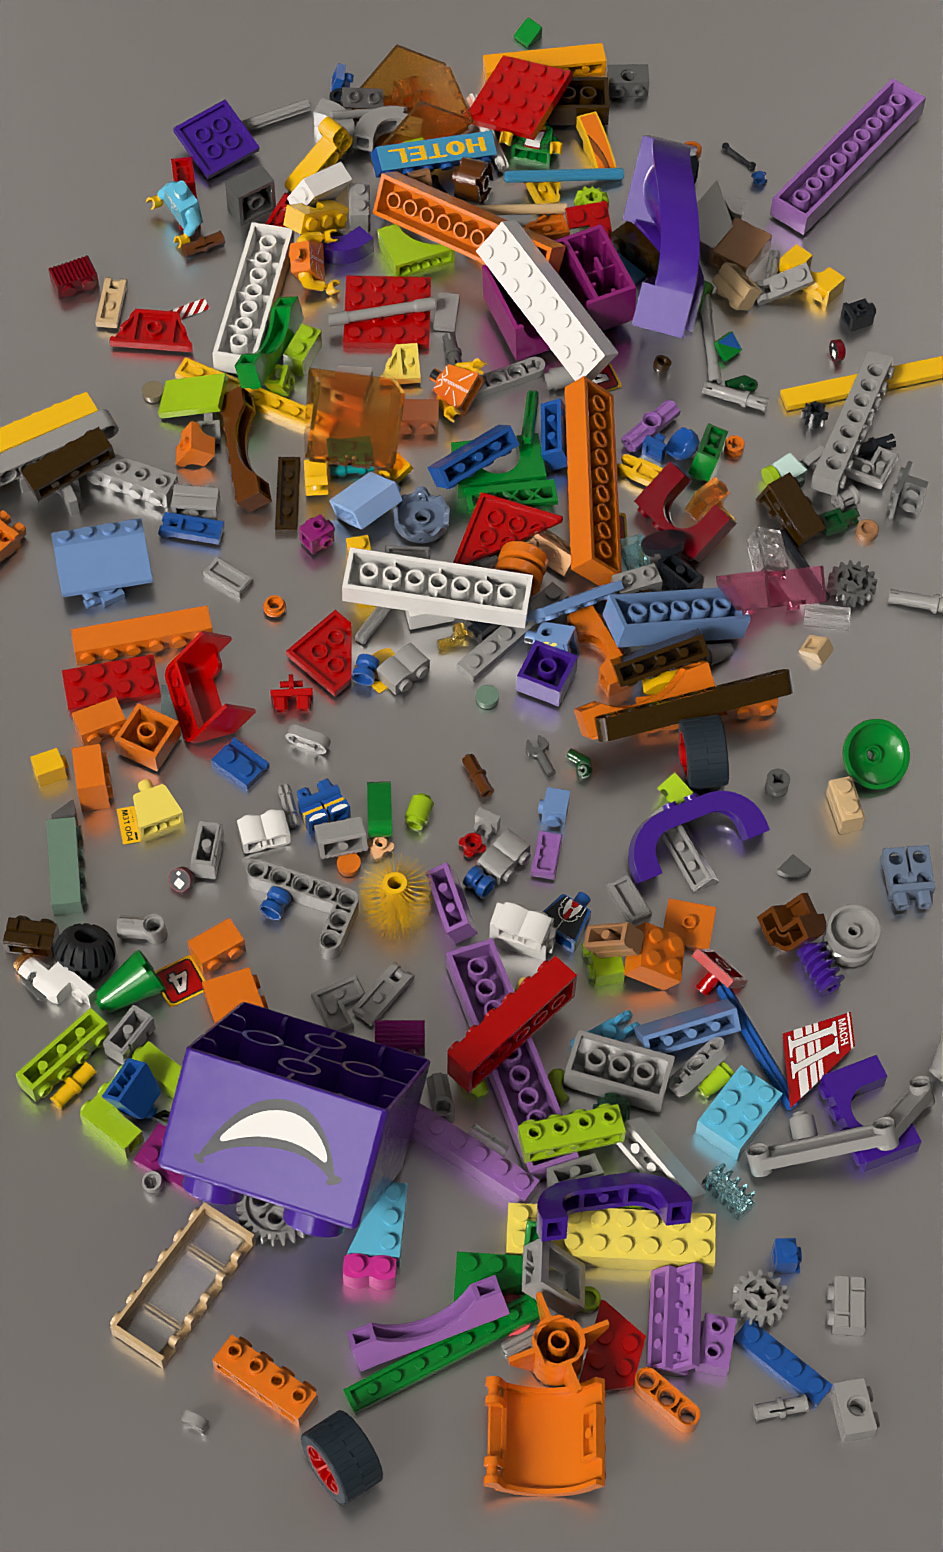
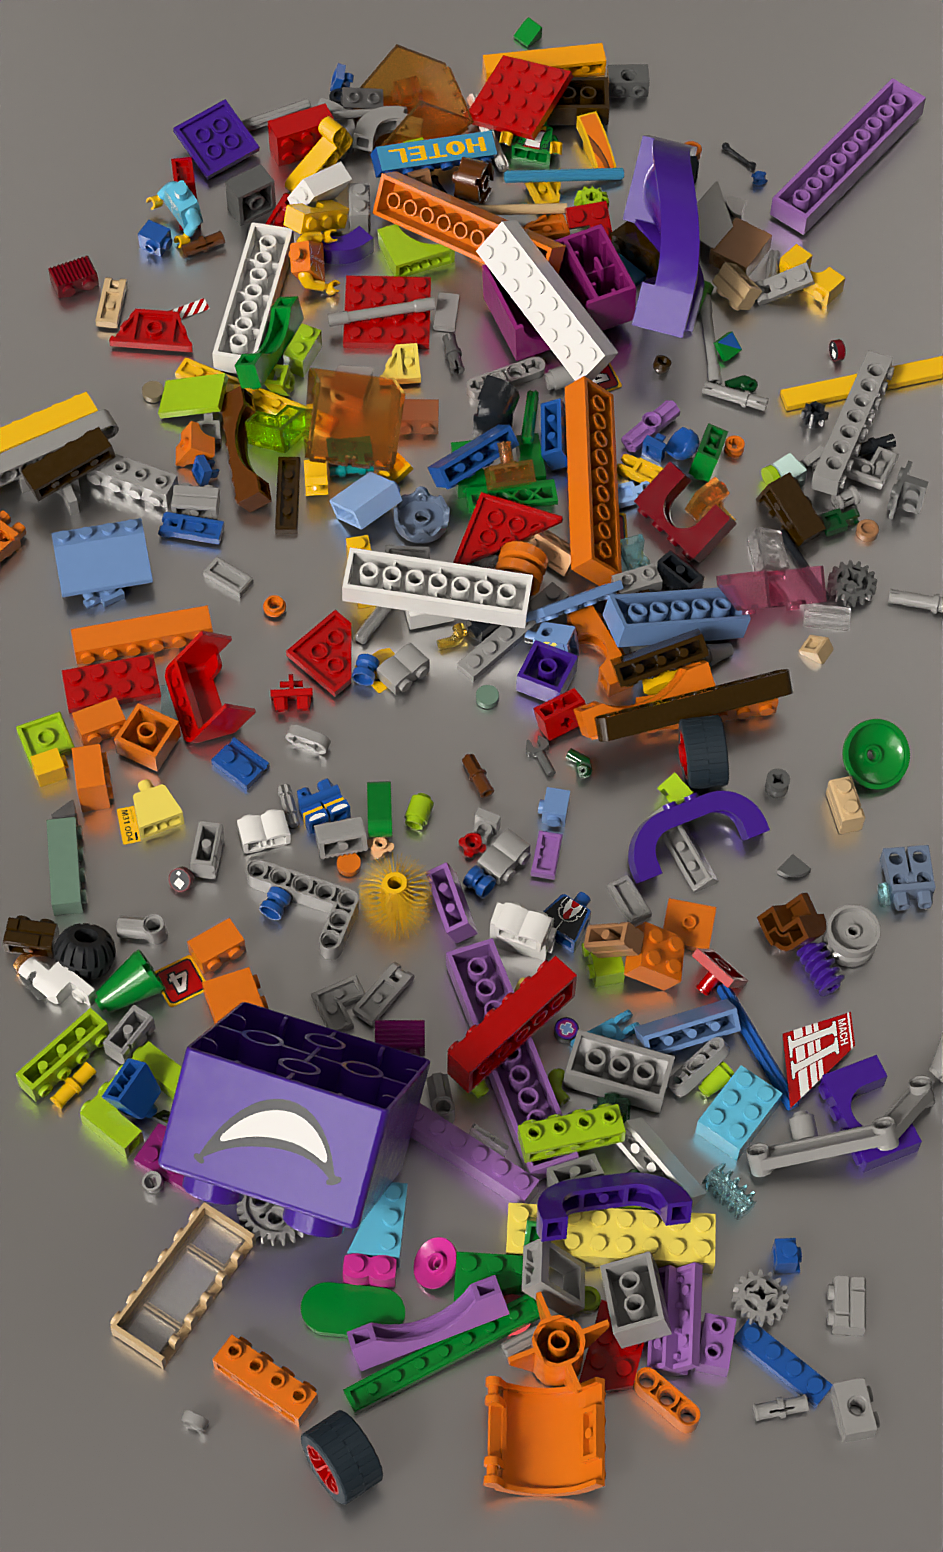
(45, 735): none -> lime tile
(155, 238): none -> blue brick
(203, 470): none -> blue tile
(276, 431): none -> clear neon green brick
(296, 134): none -> red brick
(317, 533): magenta brick -> none
(341, 1307): none -> green tile
(435, 1263): none -> dark pink dish
(457, 386): orange torso -> none
(496, 405): none -> black brick
(509, 472): none -> clear orange brick
(558, 714): none -> red brick
(565, 1029): none -> tile
(628, 493): none -> light blue plate
(635, 1300): none -> light grey brick
(664, 543): black tile -> none
(858, 314): black brick -> none
(883, 894): none -> clear light blue tile

